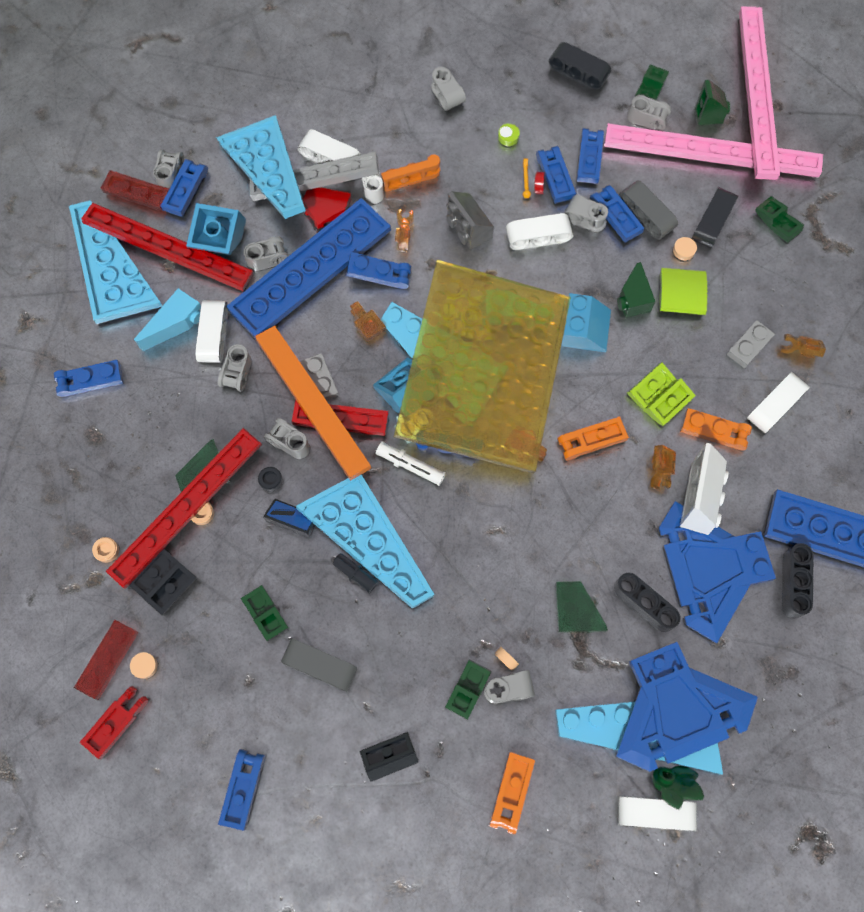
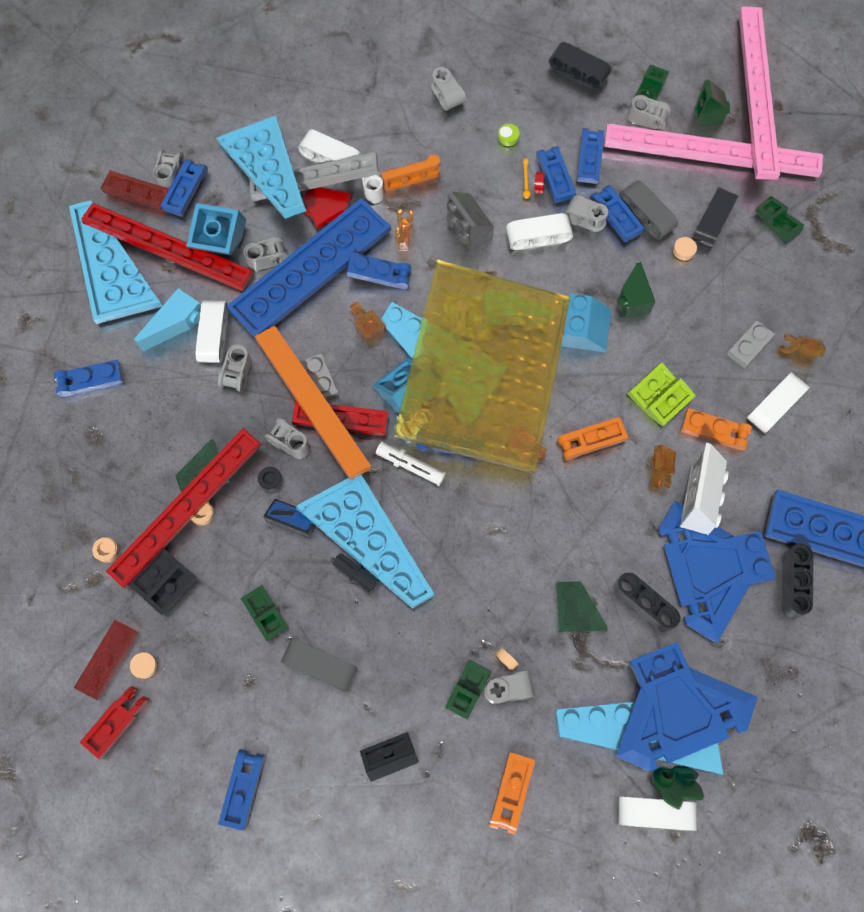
(683, 291): lime slope -> none

